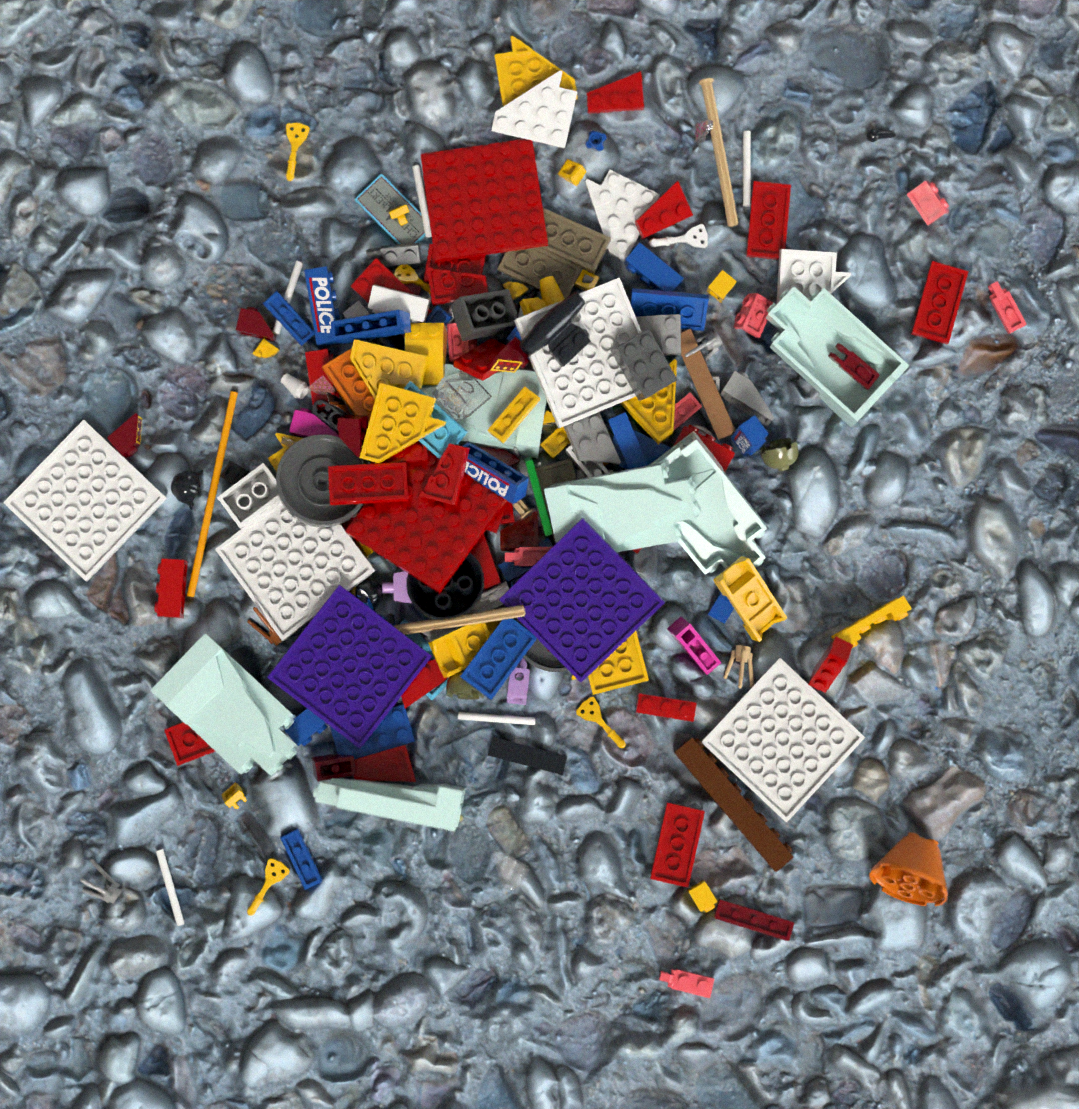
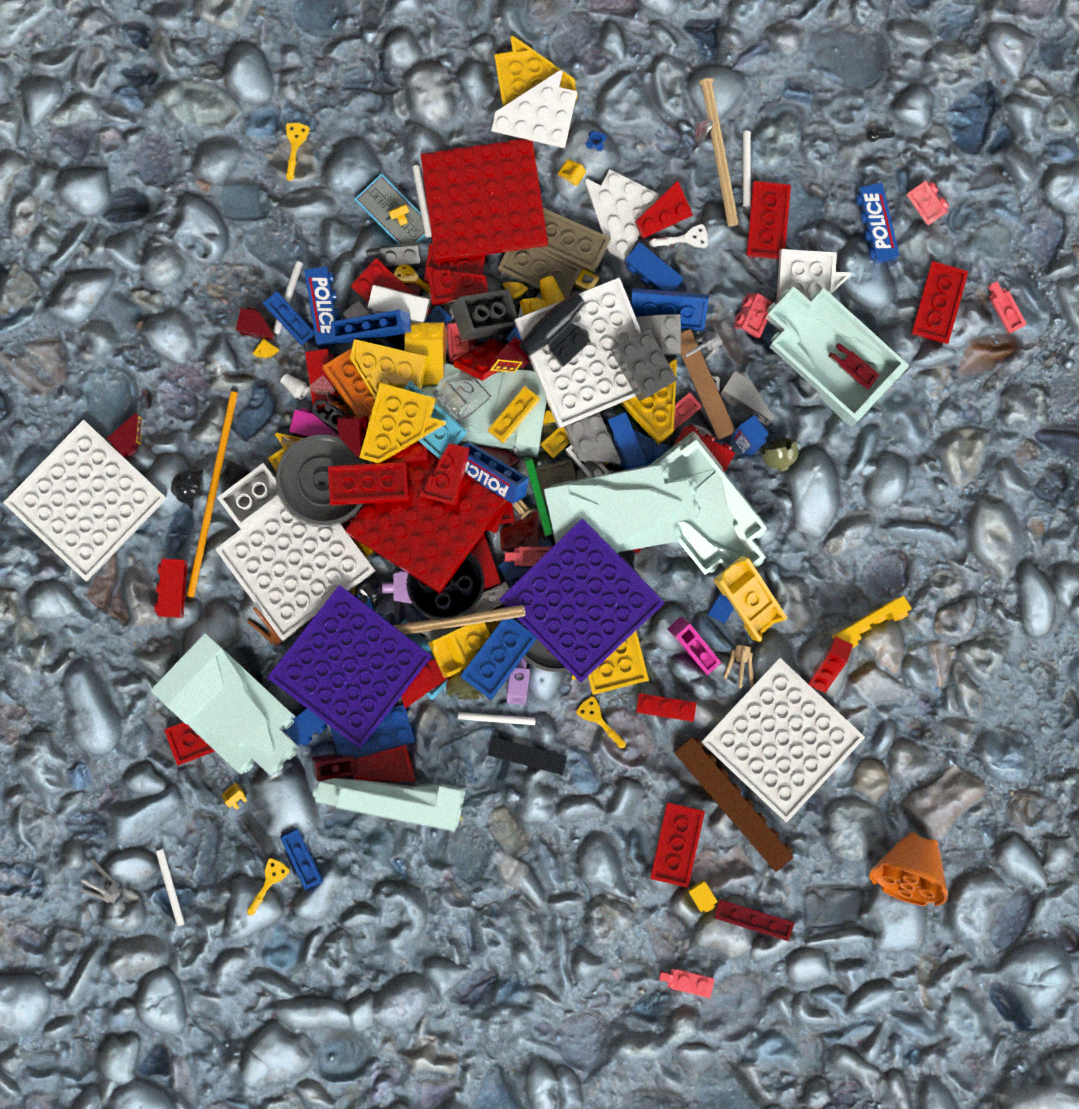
(617, 96): red wing -> none
(721, 286): yellow panel -> none
(877, 223): none -> blue brick

